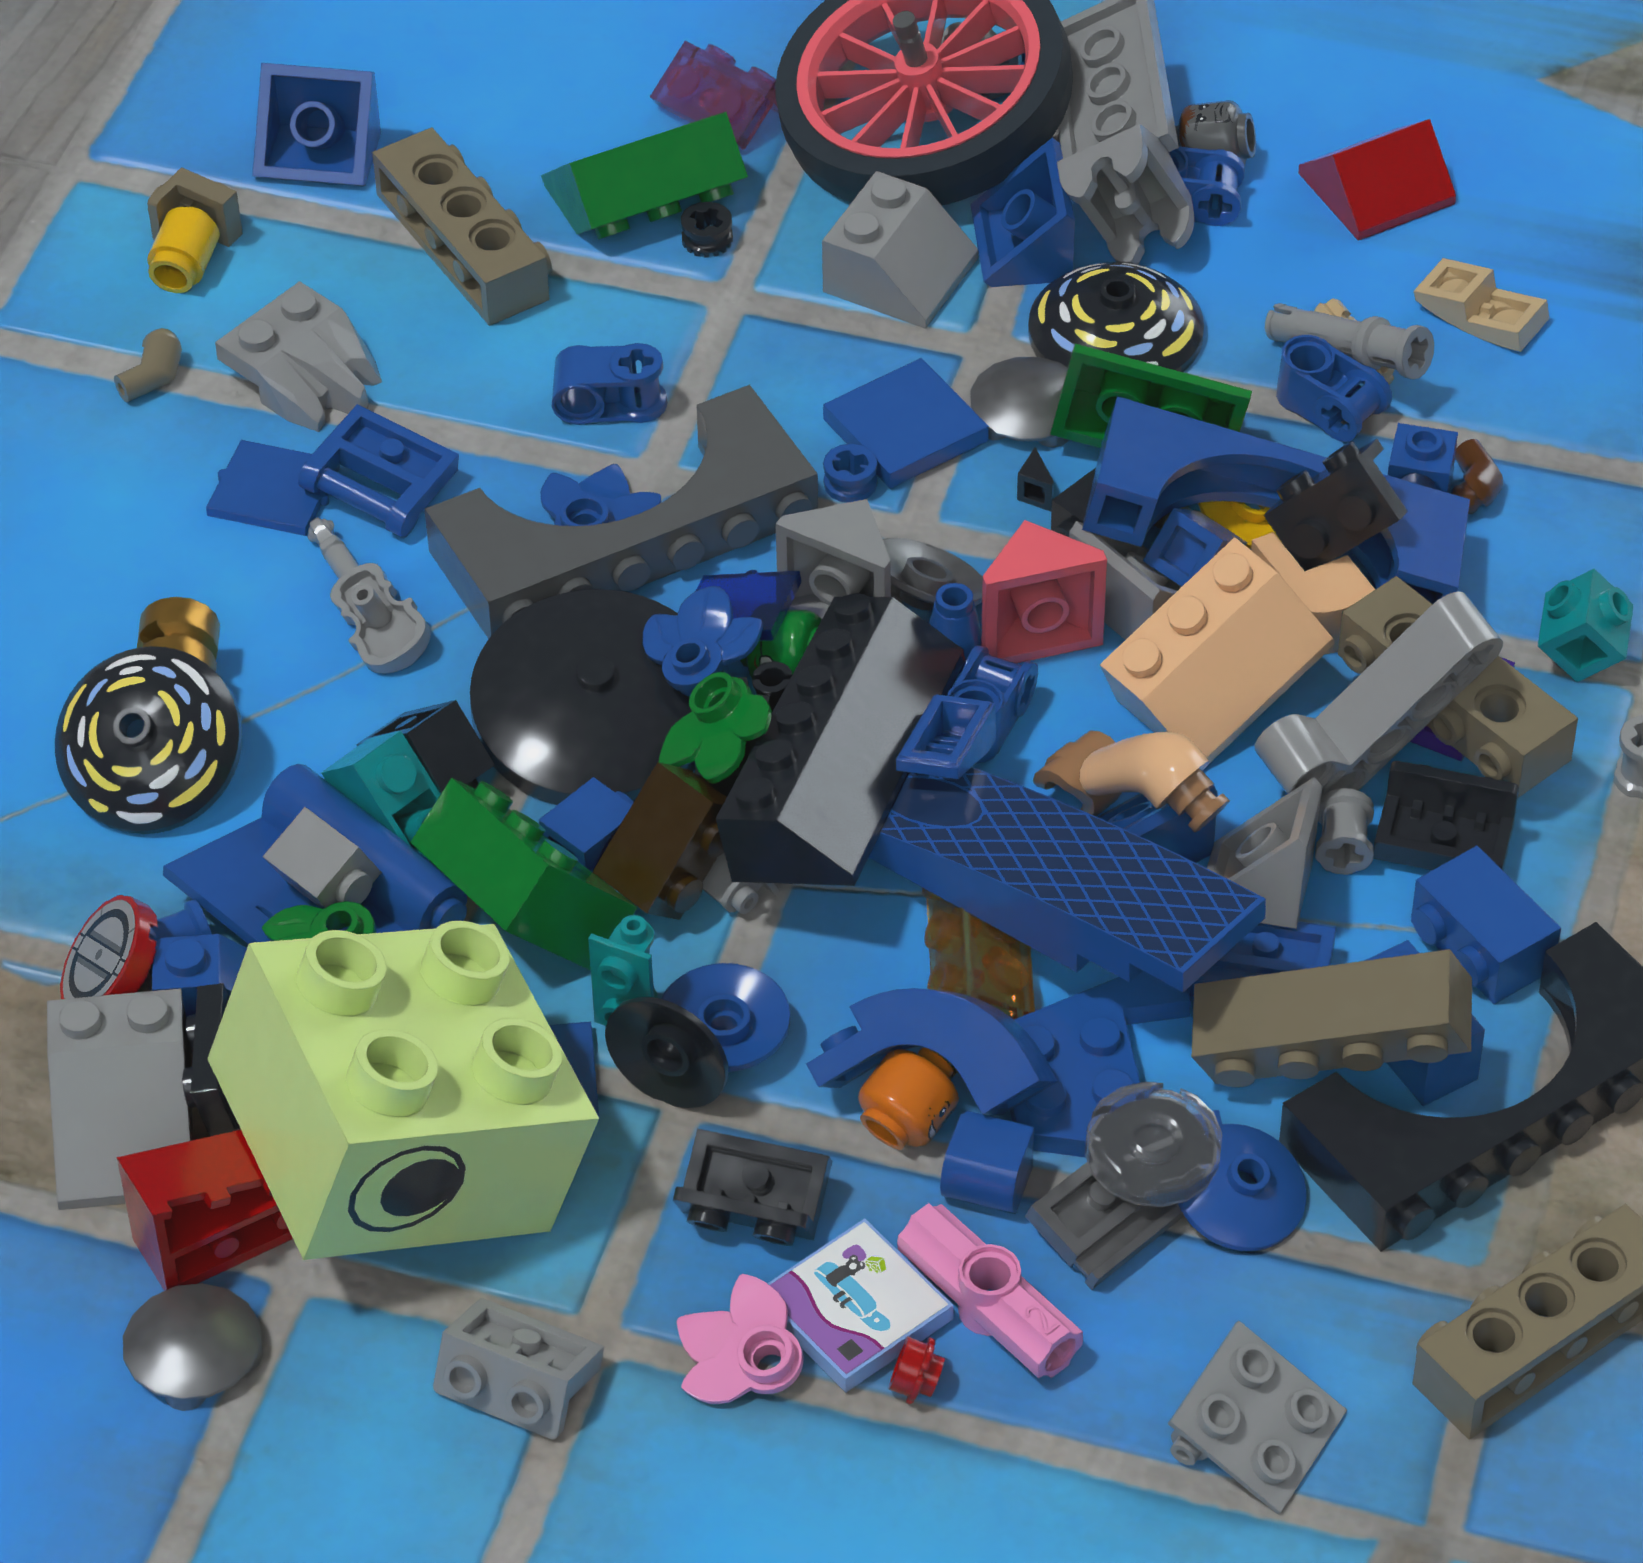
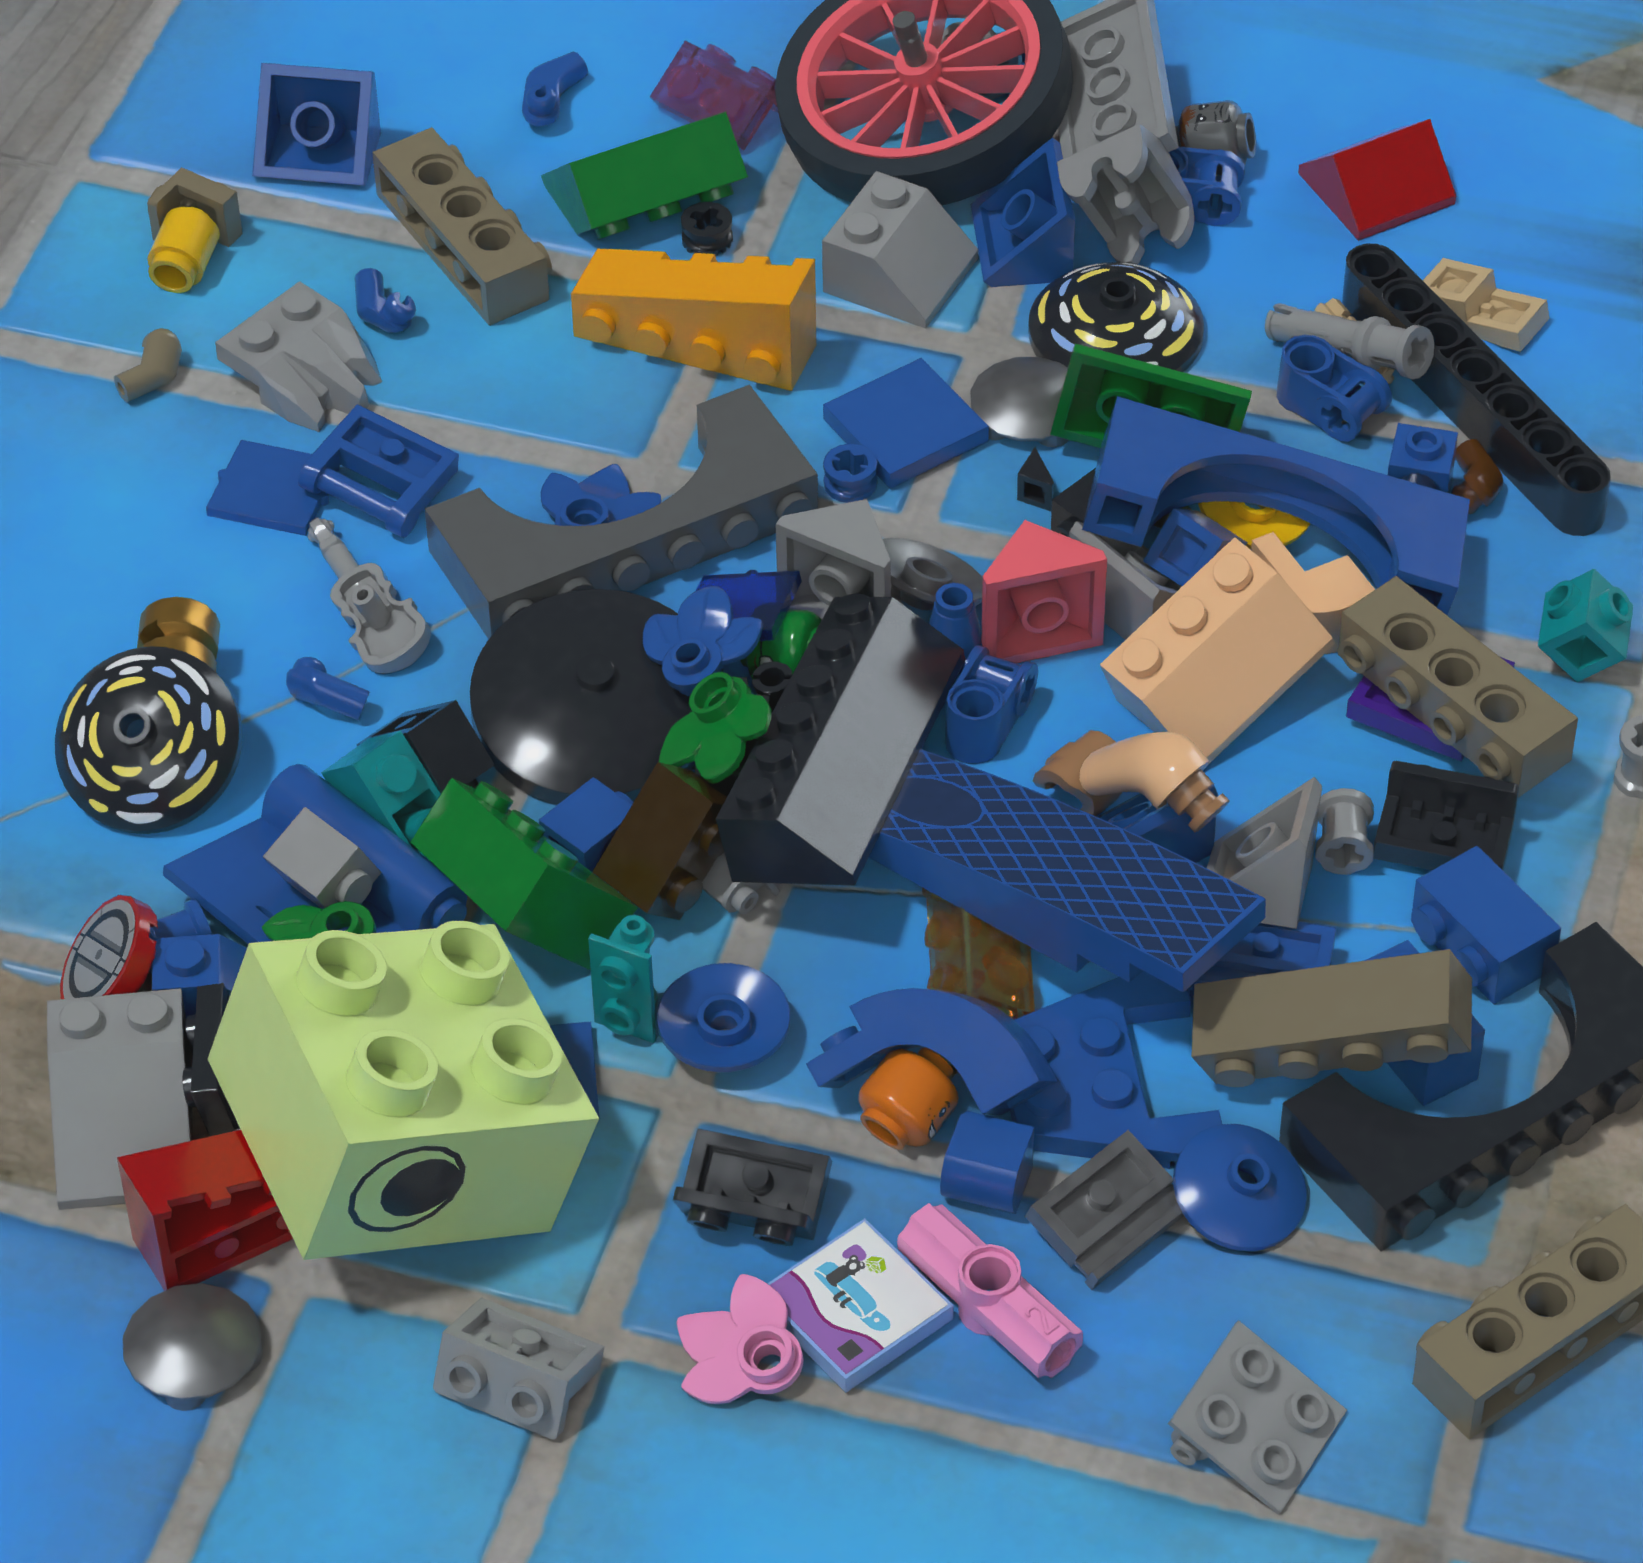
(312, 684): none -> blue arm
(378, 310): none -> blue arm
(547, 84): none -> blue arm
(604, 381): blue piece -> none
(666, 1052): black dish -> none
(702, 312): none -> light orange wedge
(916, 1369): red plate -> none
(949, 737): blue slope -> none
(1153, 1144): clear tile -> none
(1335, 508): black bracket -> none
(1385, 702): light grey beam -> none
(1484, 394): none -> black beam

